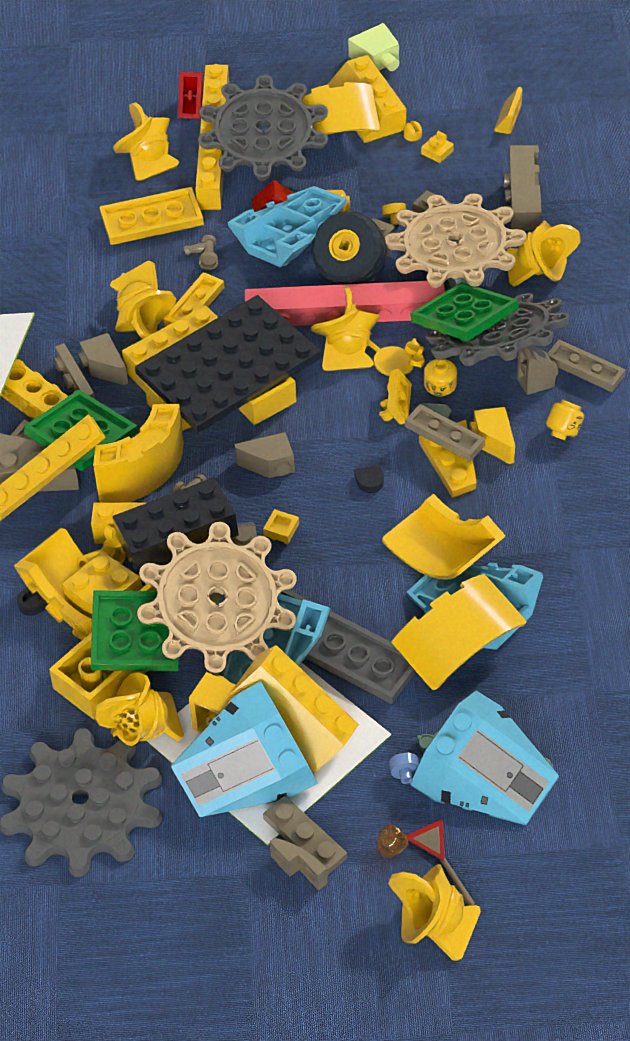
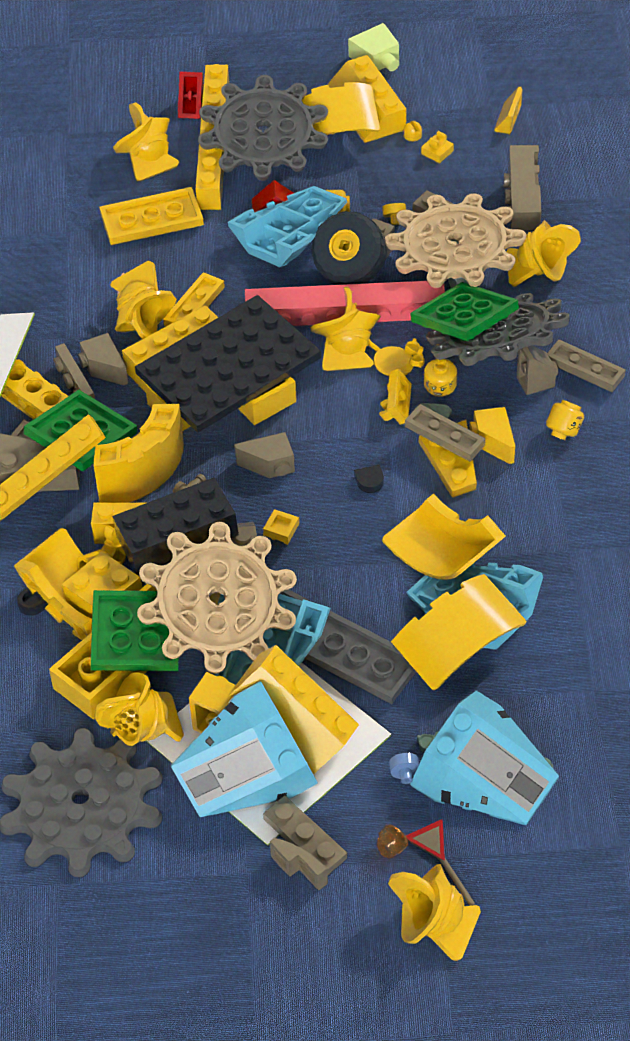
(208, 259): dark tan piece -> none

